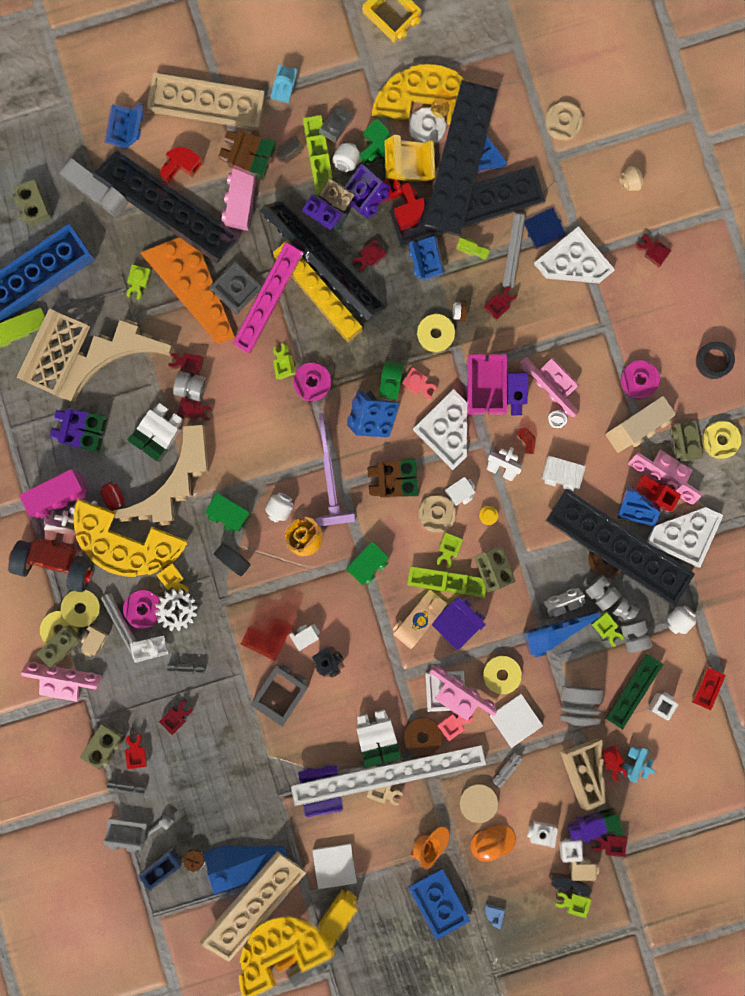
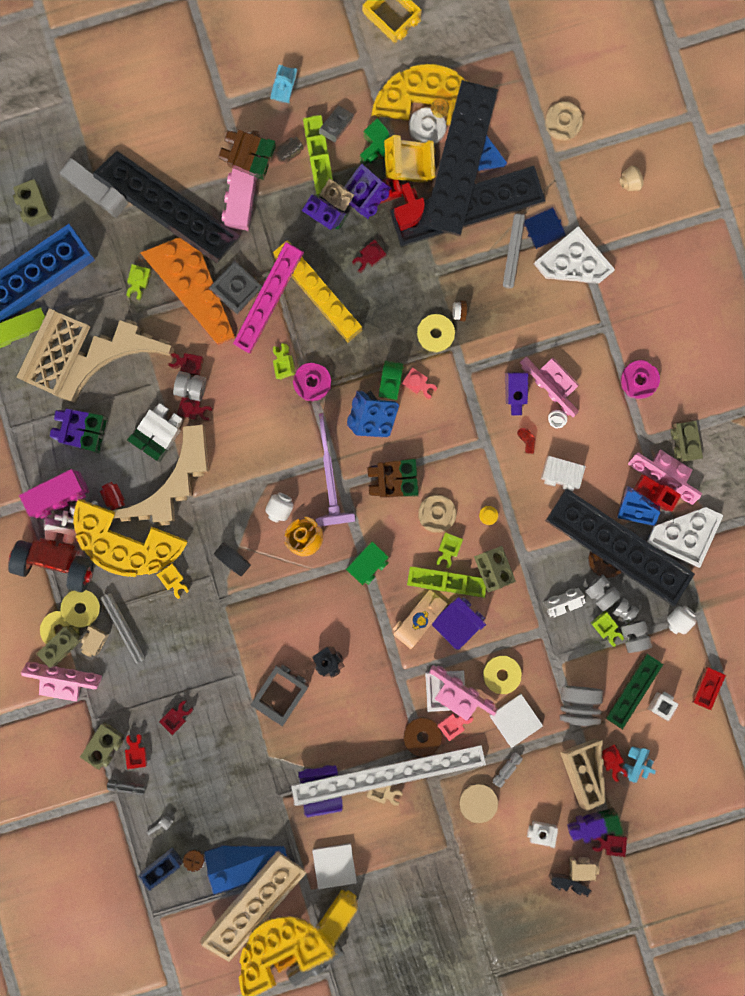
(124, 125): blue bracket -> none
(125, 834): light grey bracket -> none
(134, 616): dark pink plate -> none
(148, 649): white hips -> none
(168, 610): white gear -> none
(182, 159): red brick -> none
(183, 668): dark grey axle -> none
(205, 101): tan plate -> none
(227, 512): green brick -> none
(268, 643): clear red brick -> none
(305, 636): white brick -> none
(323, 259): black plate -> none
(346, 157): white head -> none
(377, 732): white hips -> none
(426, 258): blue bracket -> none
(430, 847): orange piece -> none
(439, 903): blue plate -> none
(446, 429): white plate -> none
(461, 491): white brick -> none
(468, 246): lime plate -> none
(486, 384): dark pink piece -> none
(493, 843): orange piece -> none
(494, 915): medium blue tile -> none
(496, 460): white hips -> none
(499, 305): dark red plate -> none
(549, 636): blue wedge -> none
(570, 850): white brick -> none
(575, 904): lime plate -> none
(641, 424): tan wedge -> none
(655, 251): dark red plate -> none
(711, 444): light yellow tile -> none
(730, 360): black tyre -> none

